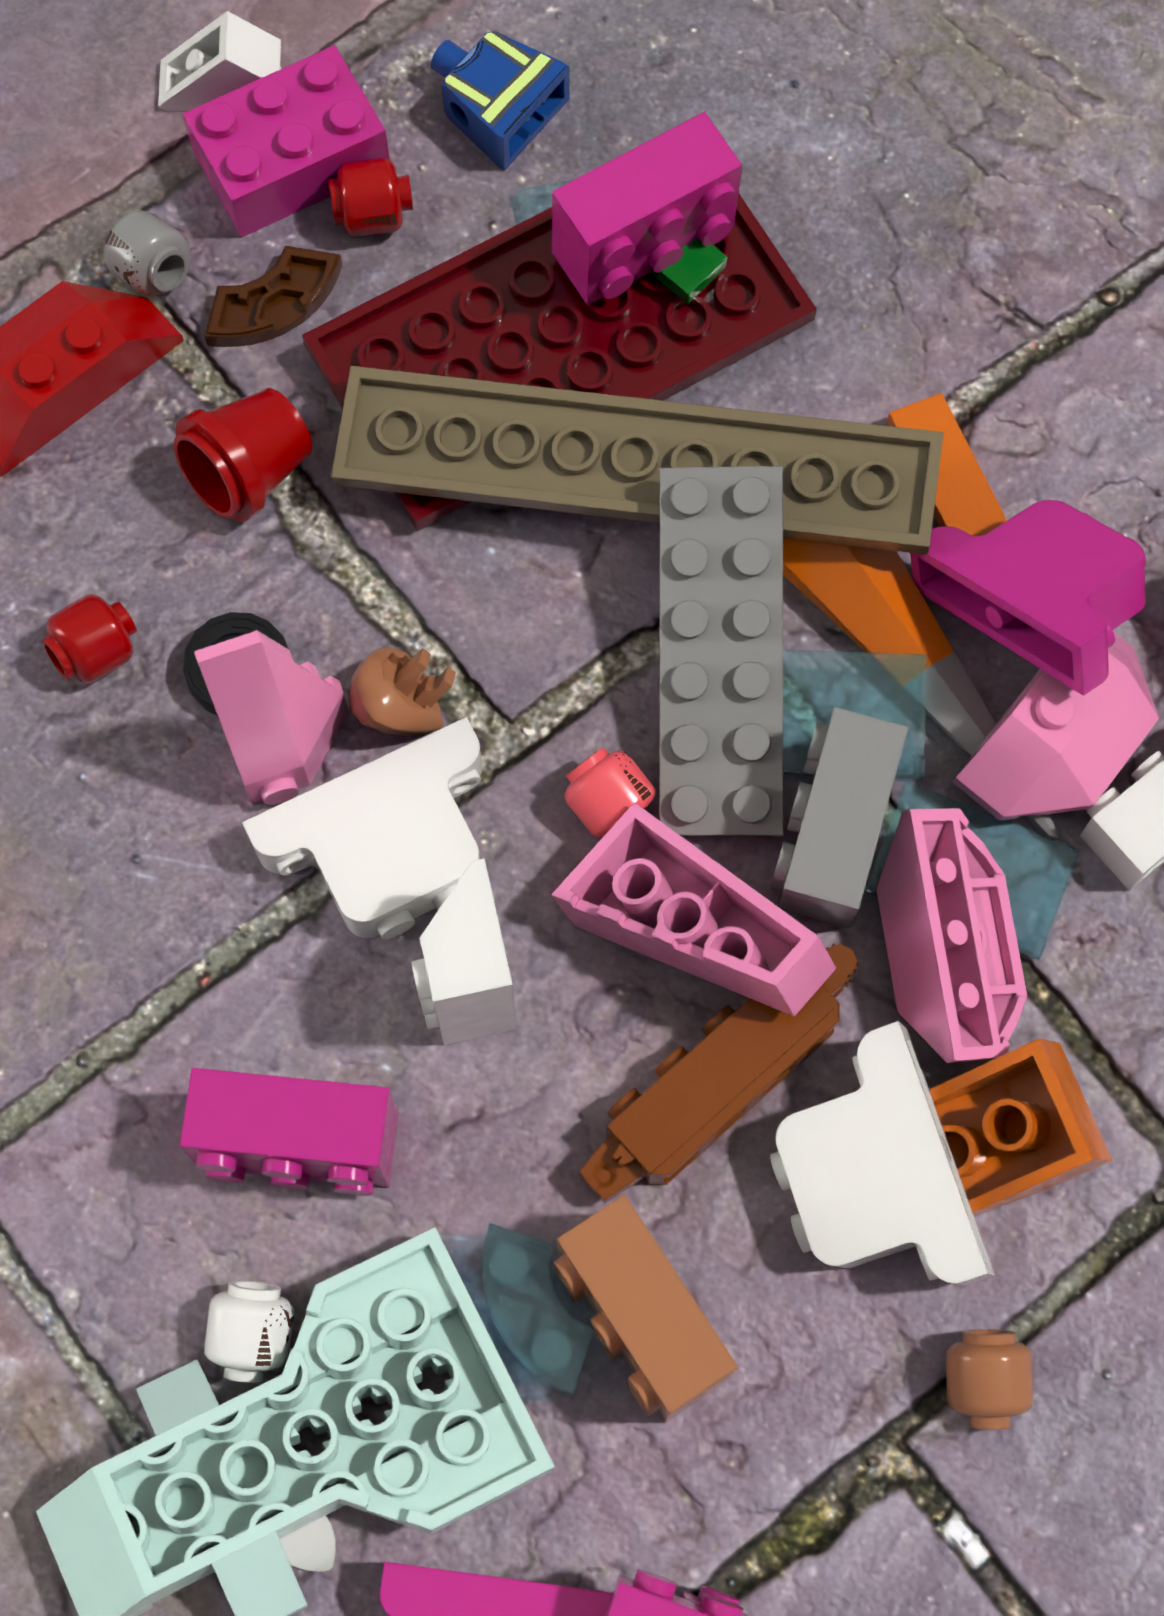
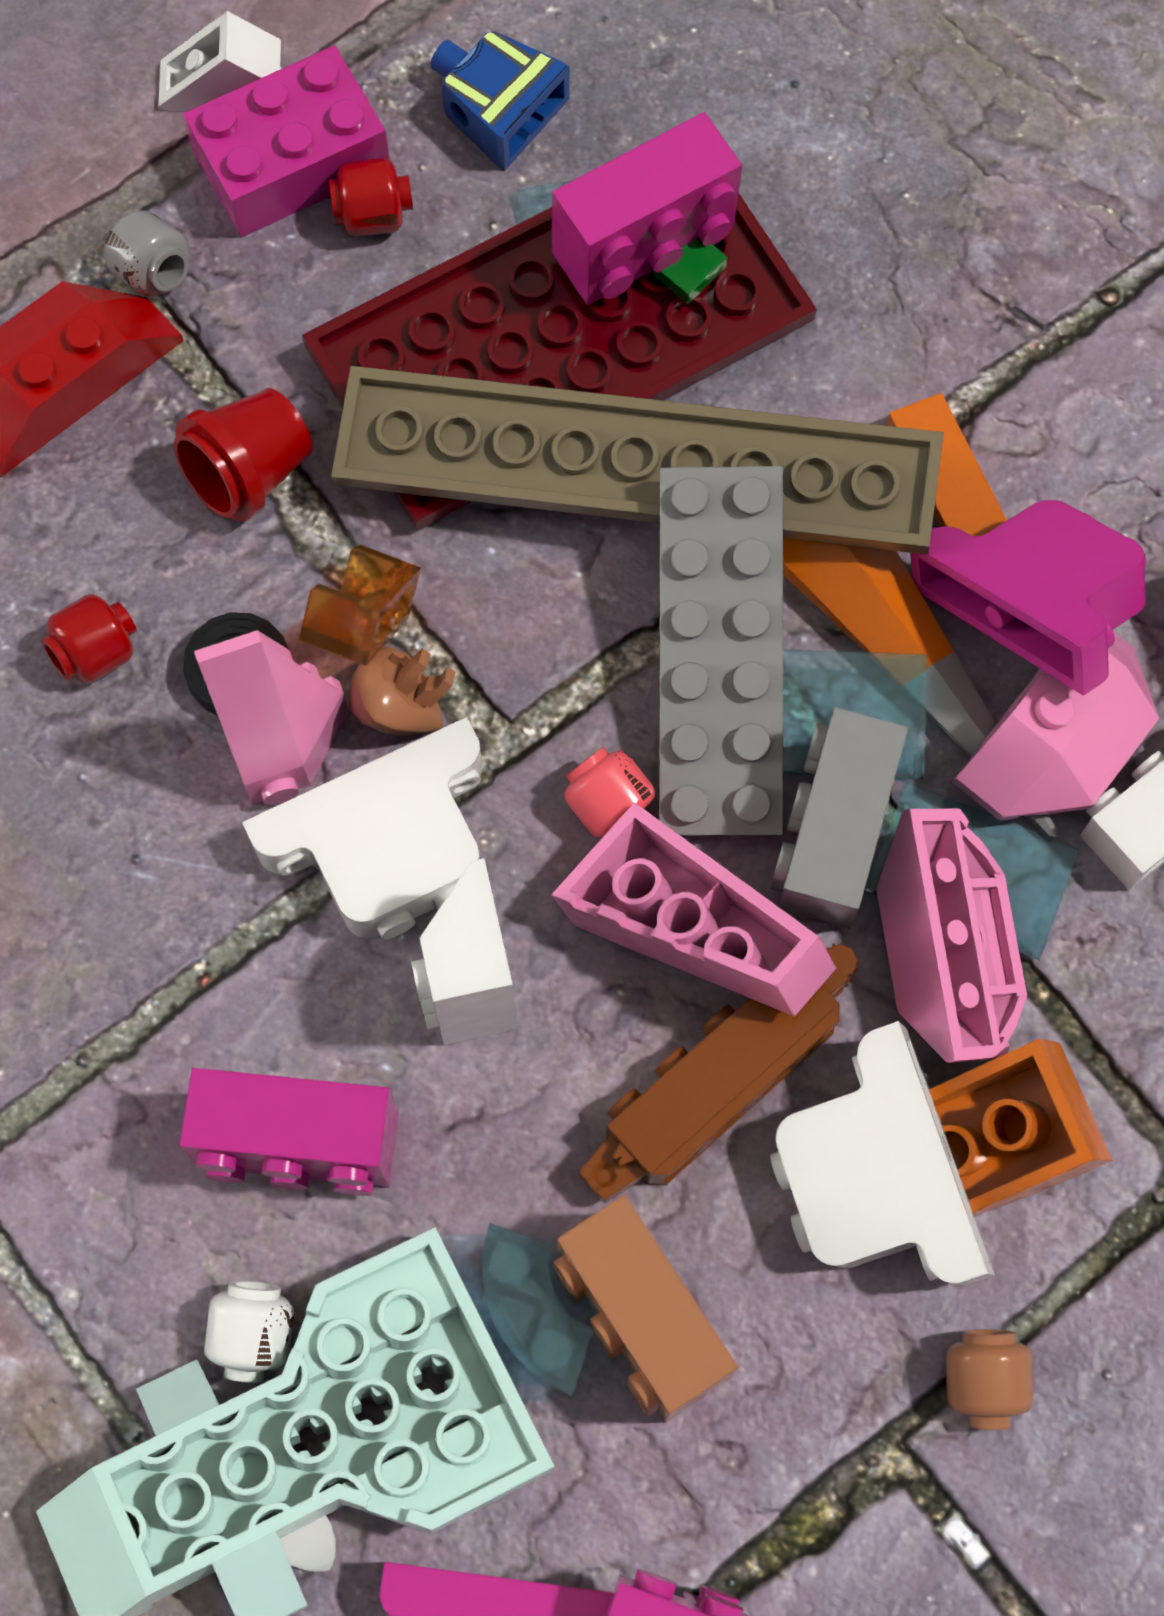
(275, 301): reddish brown tile -> none
(366, 610): none -> clear orange panel

